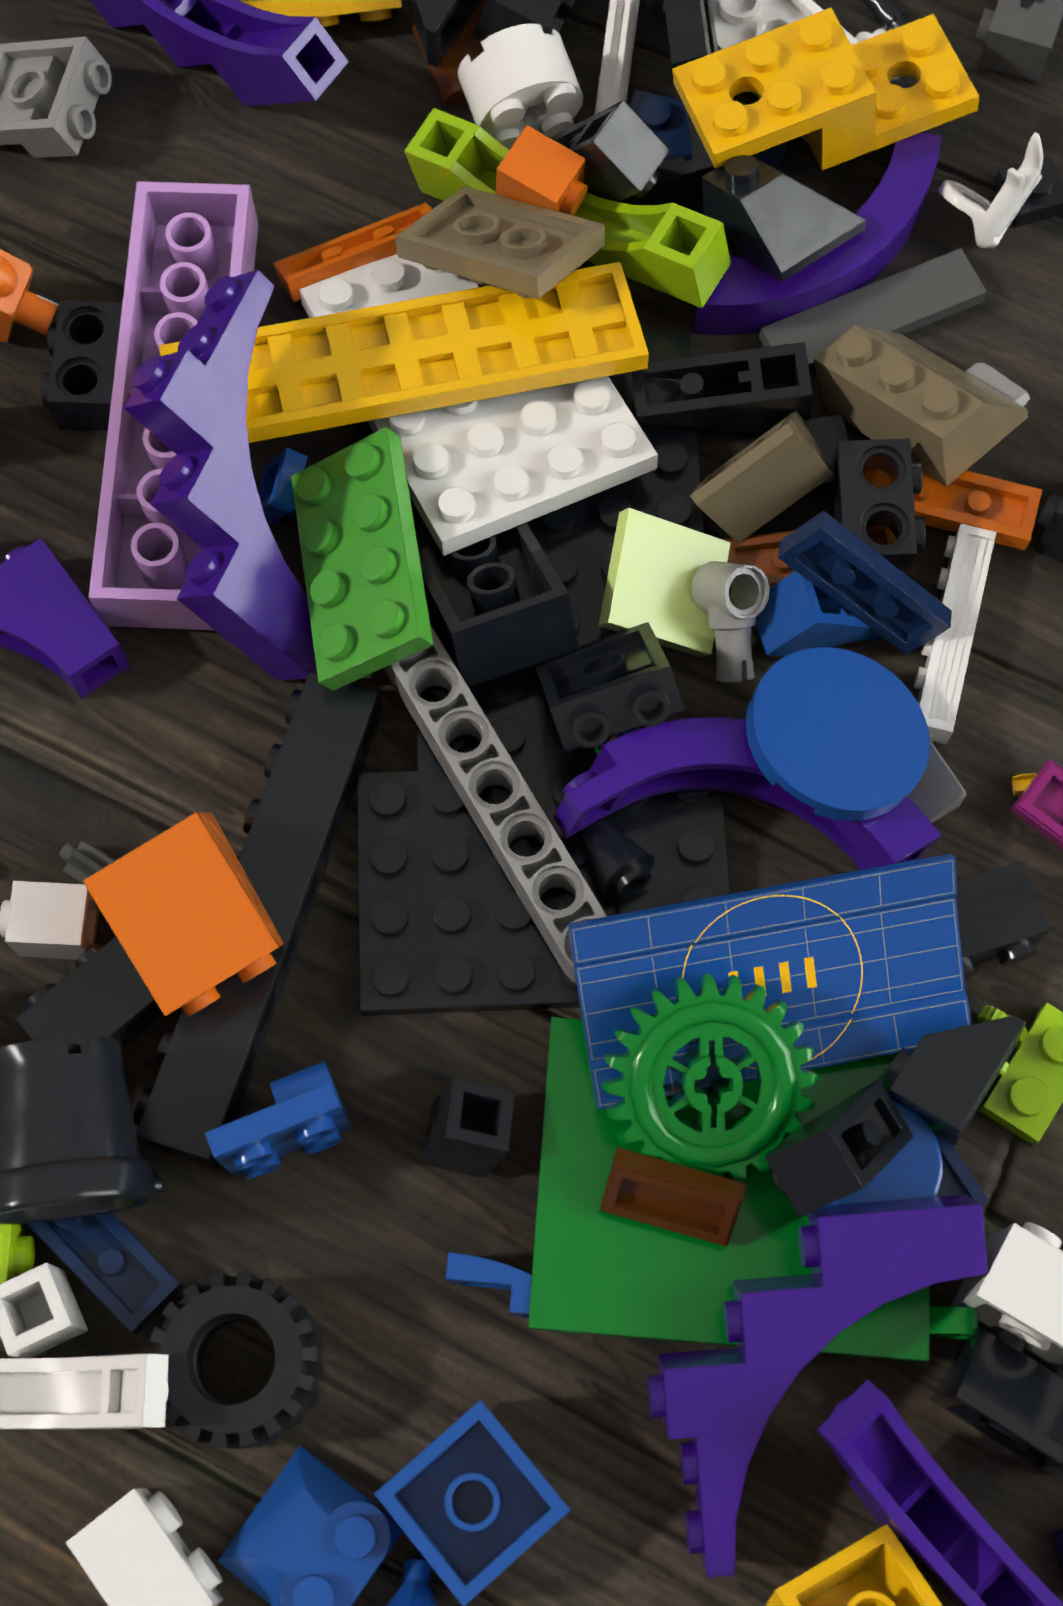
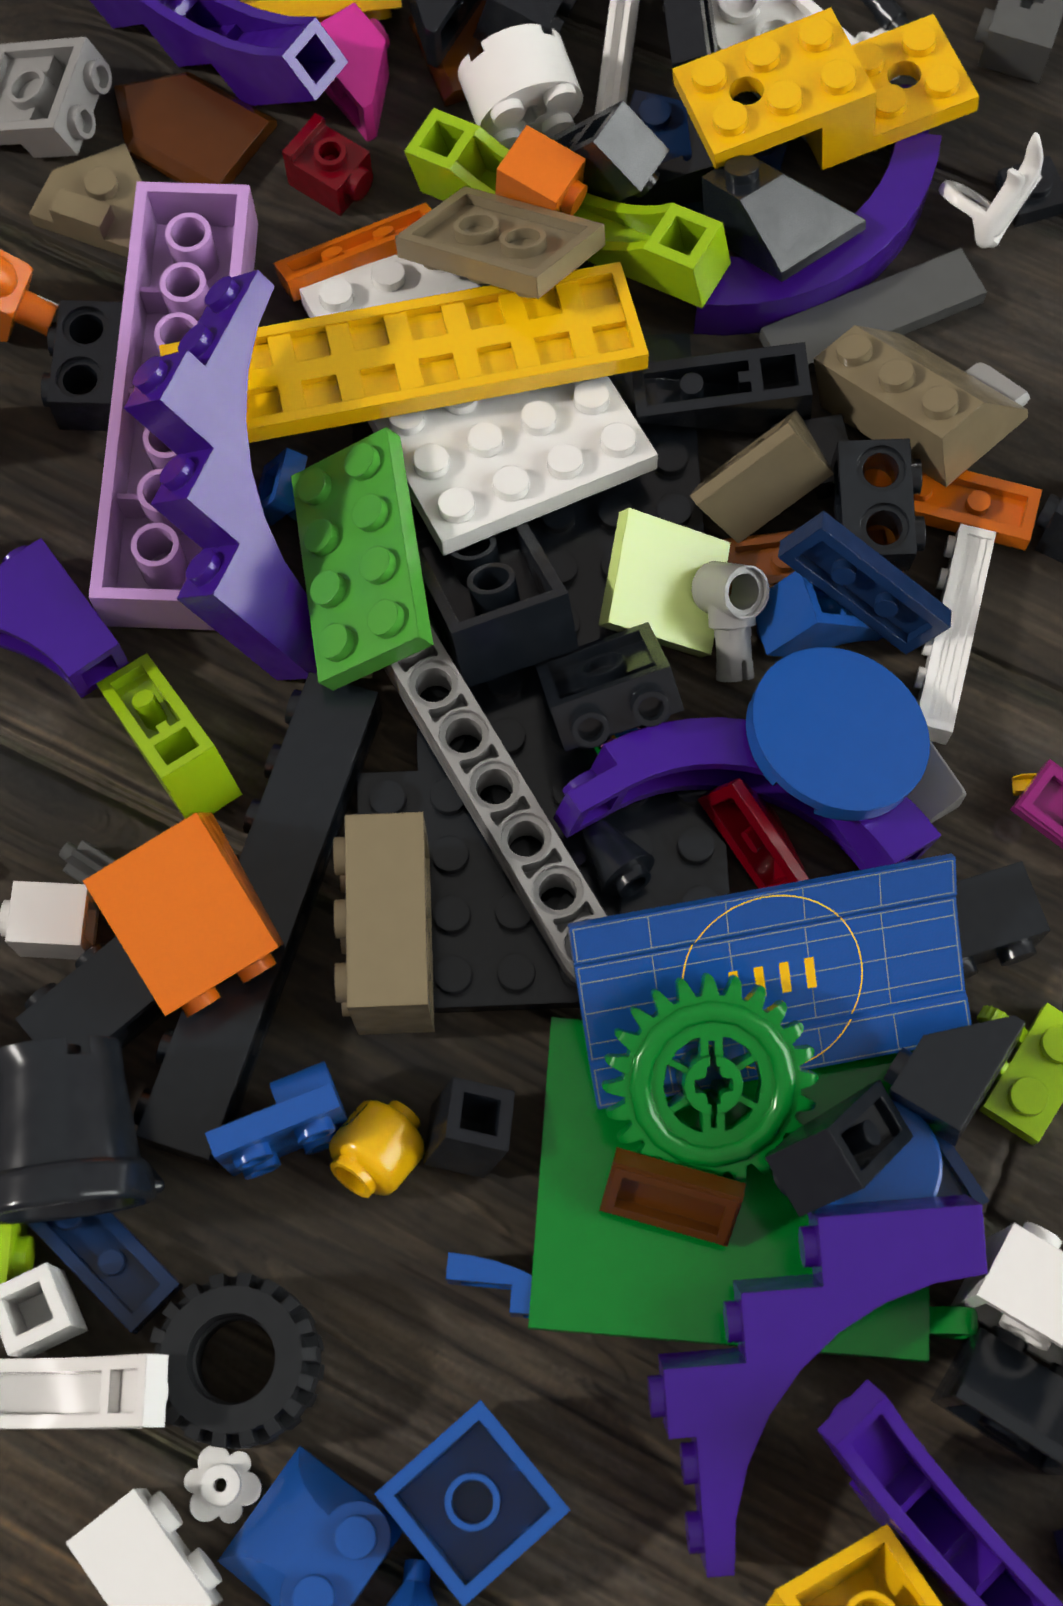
(91, 200): none -> dark tan plate
(169, 738): none -> lime slope
(190, 128): none -> reddish brown tile
(241, 1489): none -> white plant
(327, 166): none -> dark red brick
(363, 81): none -> dark pink slope
(376, 1148): none -> yellow head
(385, 923): none -> dark tan brick
(753, 834): none -> dark red slope

